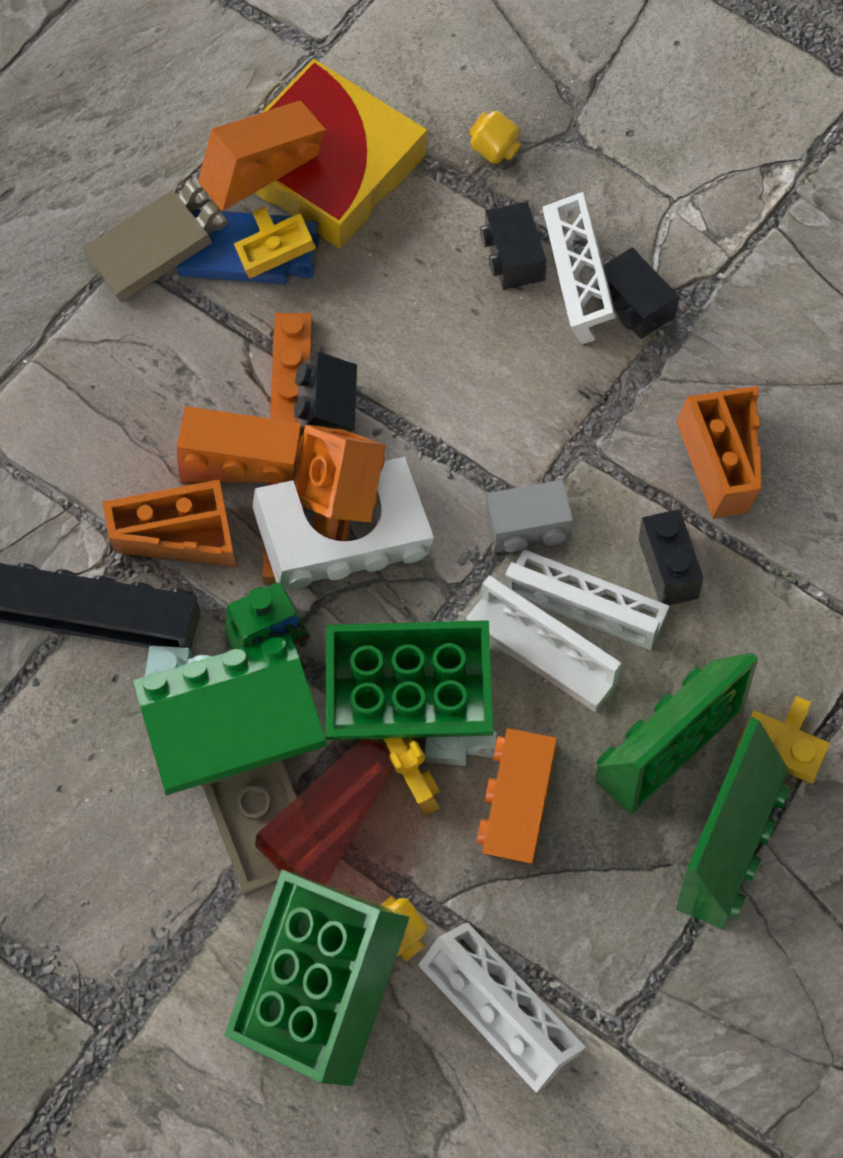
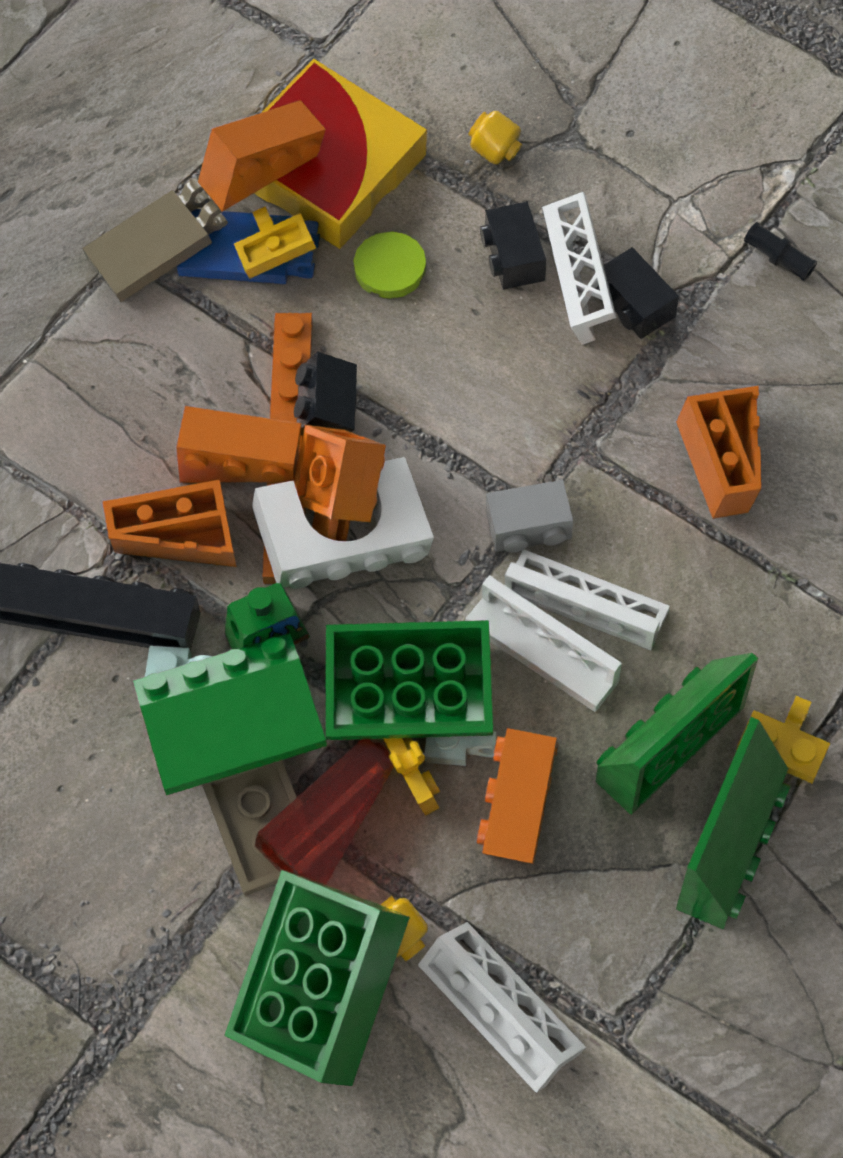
(389, 264): none -> lime tile
(670, 557): black brick -> none
(780, 251): none -> black pin

